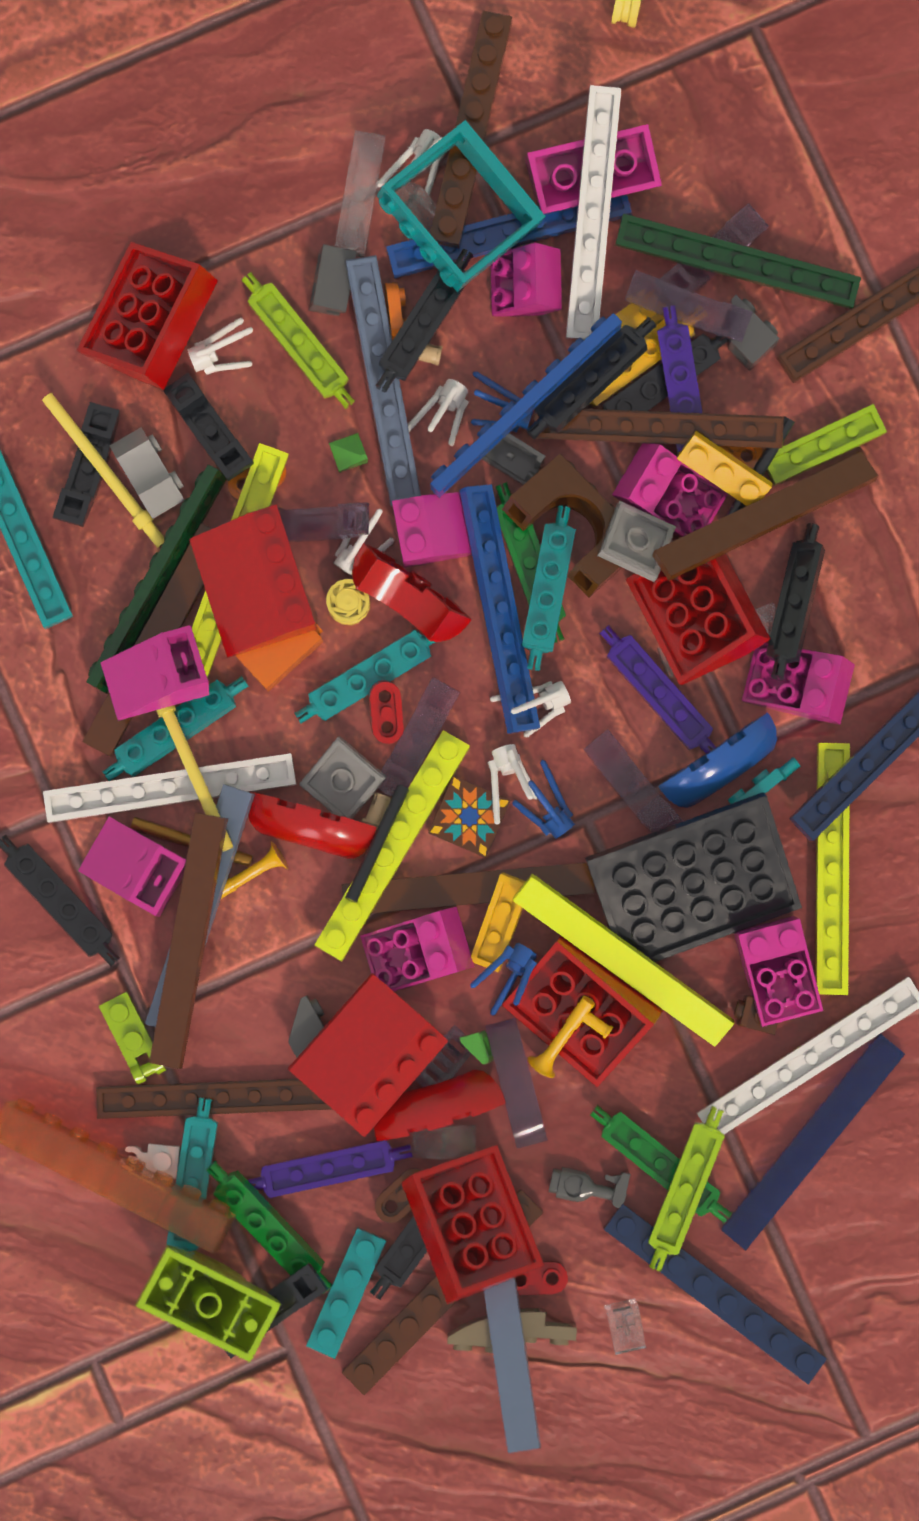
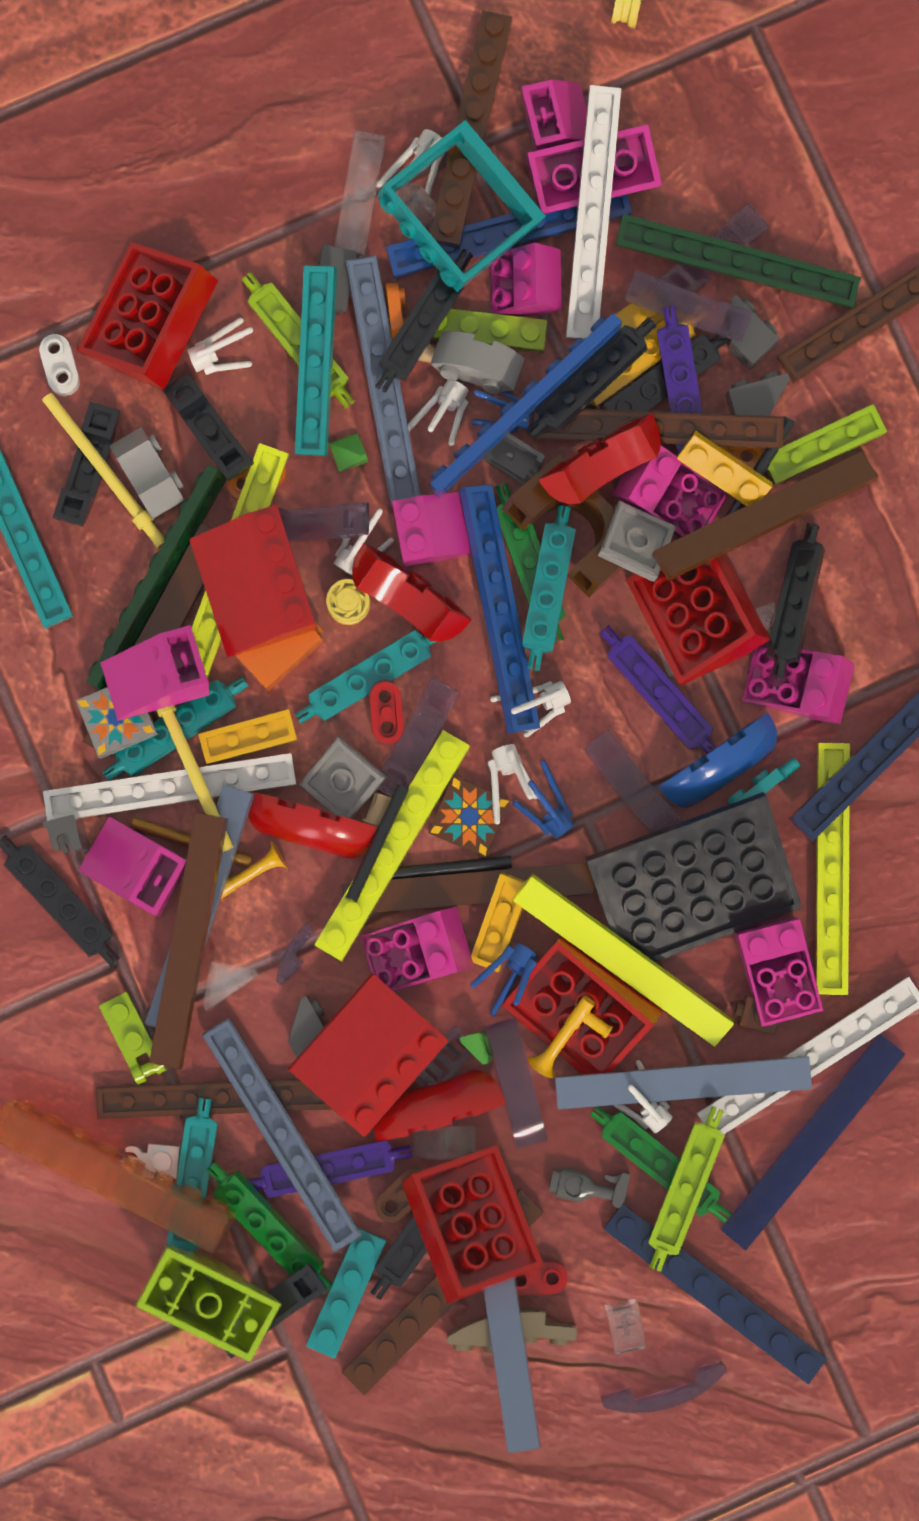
(58, 364): none -> white plate
(68, 831): none -> dark grey hinge
(106, 731): none -> tile
(226, 980): none -> clear slope
(247, 737): none -> yellow plate
(282, 1135): none -> sand blue tile
(291, 962): none -> slope
(315, 360): none -> teal plate
(453, 867): none -> black bar
(473, 361): none -> light grey brick
(511, 331): none -> lime plate
(554, 112): none -> dark pink slope
(603, 461): none -> red brick
(654, 1114): none -> white plant
(684, 1082): none -> sand blue tile
(704, 1377): none -> slope
(756, 397): none -> dark grey slope

